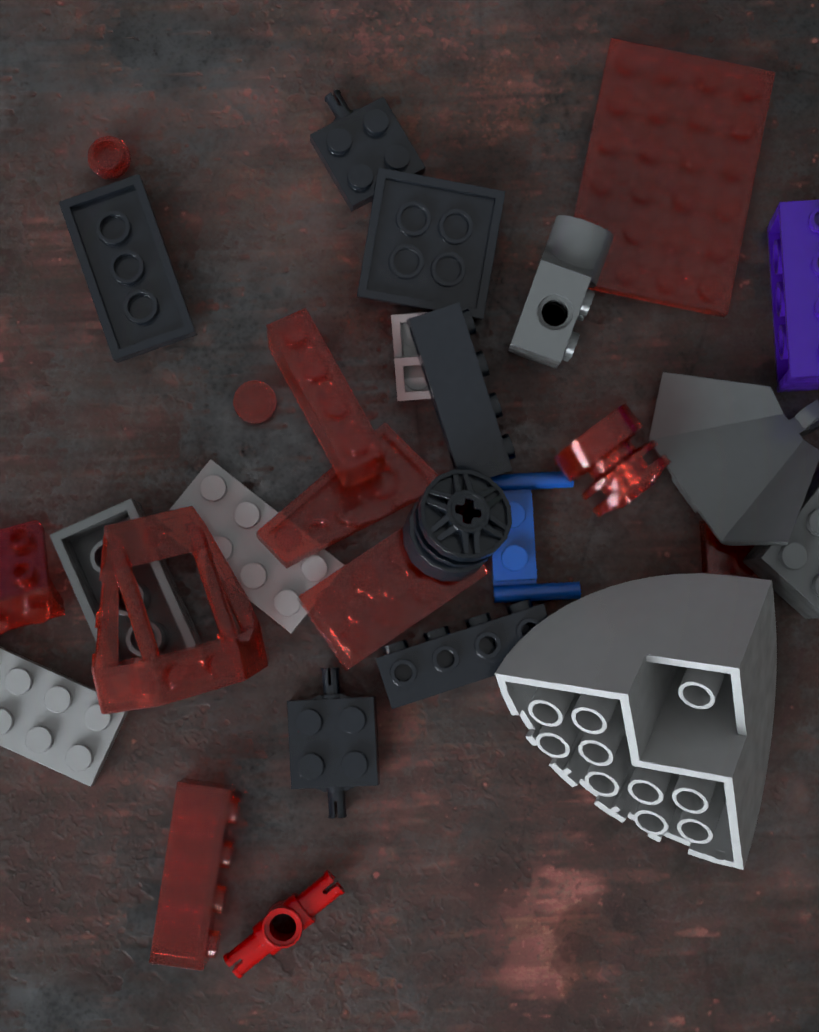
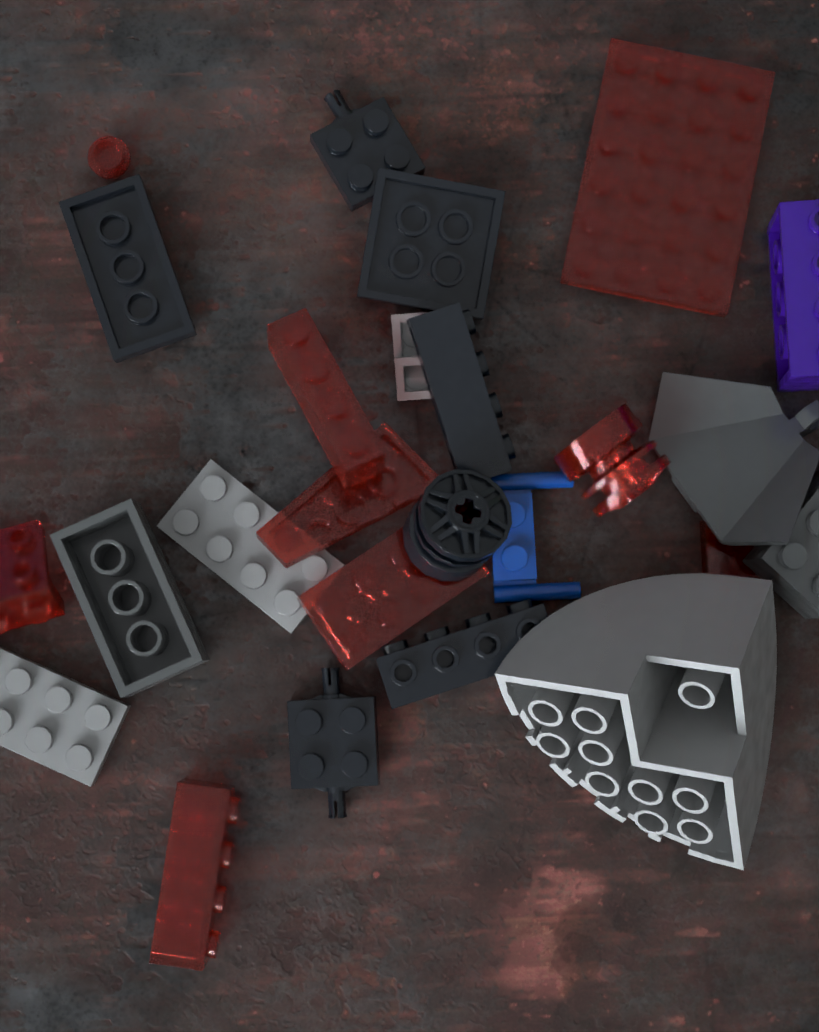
(185, 672): clear red windscreen -> none
(254, 401): clear red plate -> none
(268, 940): red pin -> none
(566, 270): dark grey brick -> none

